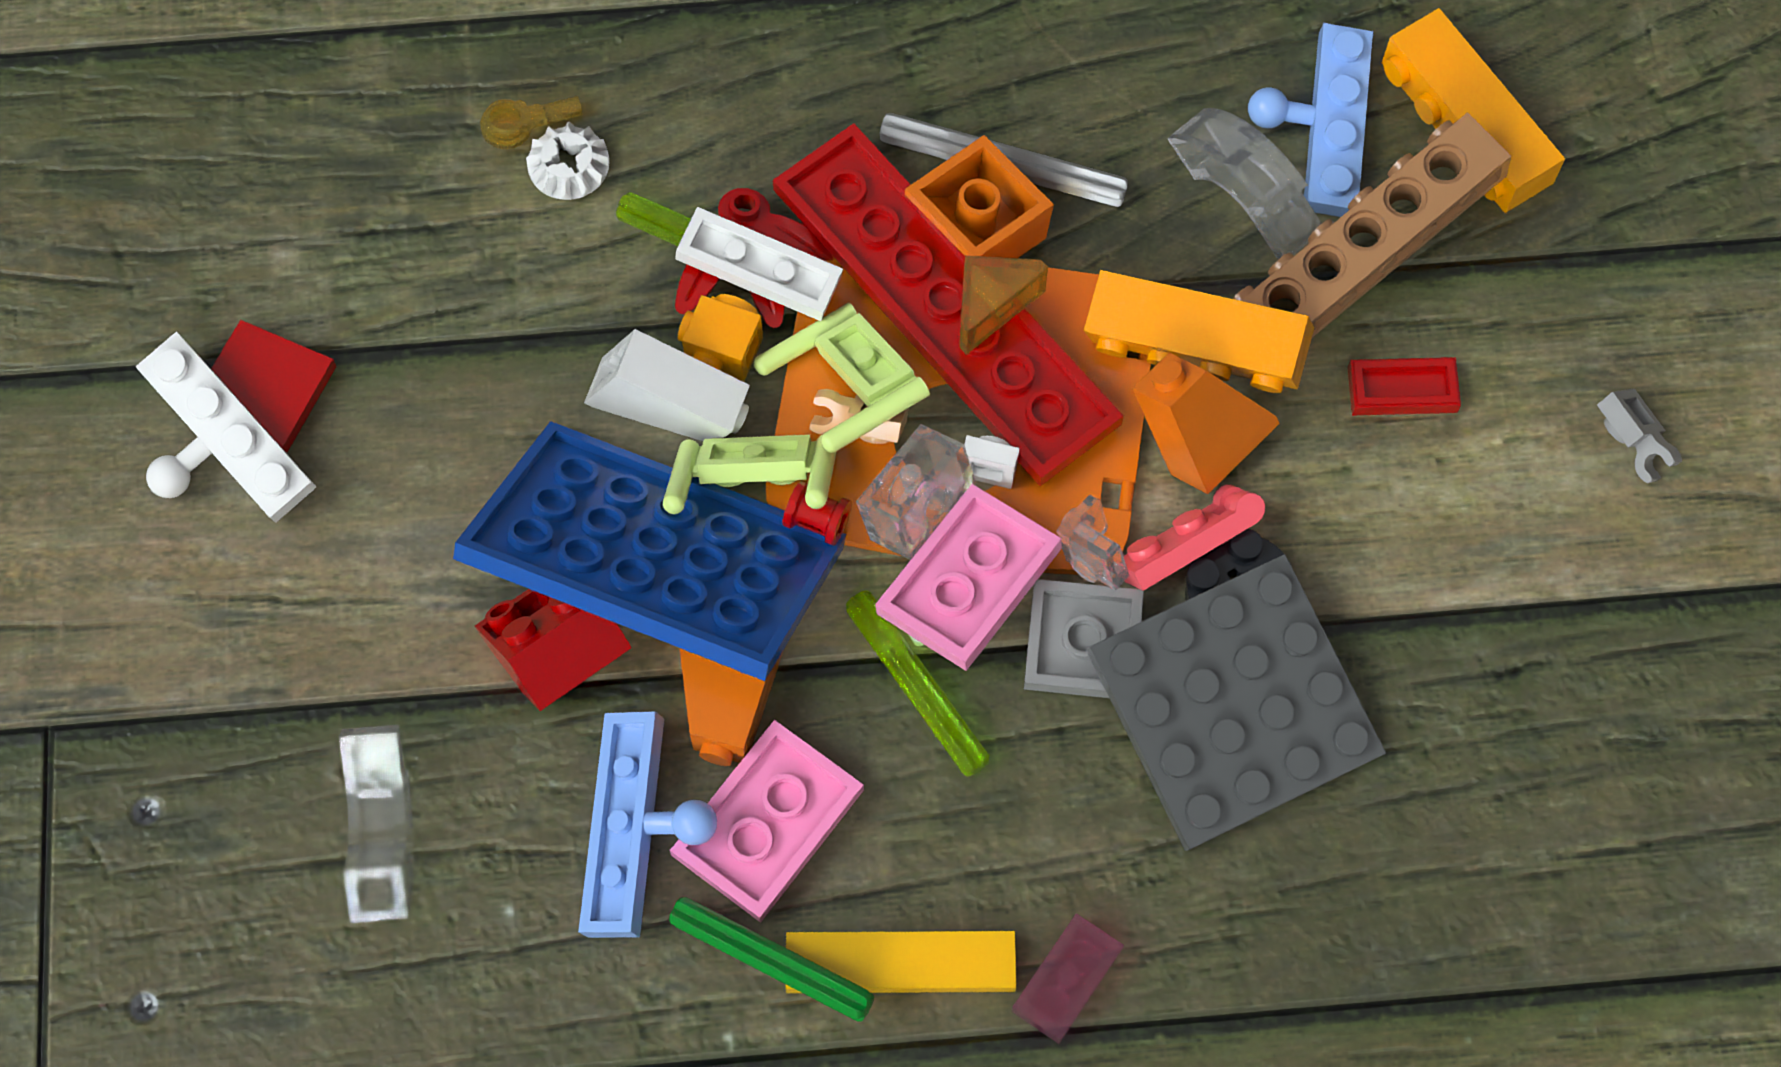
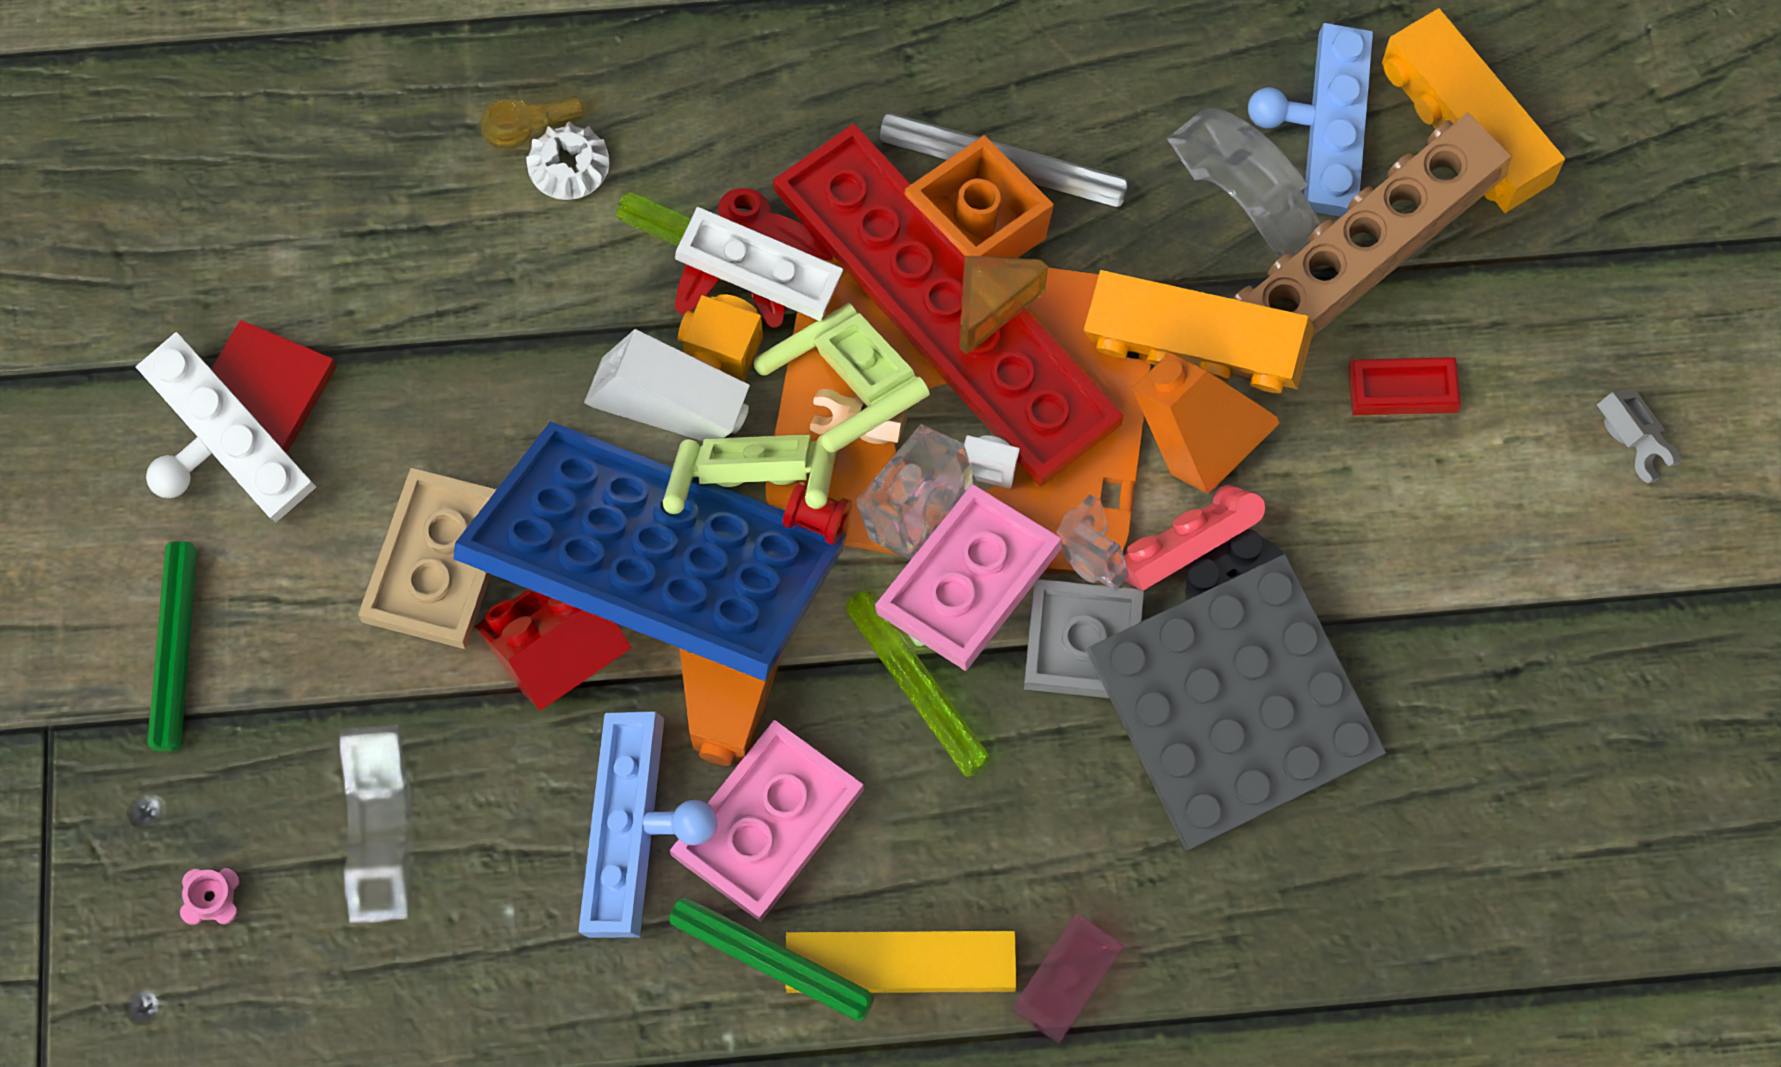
(172, 647): none -> green axle
(197, 884): none -> bright pink plate
(416, 579): none -> tan plate

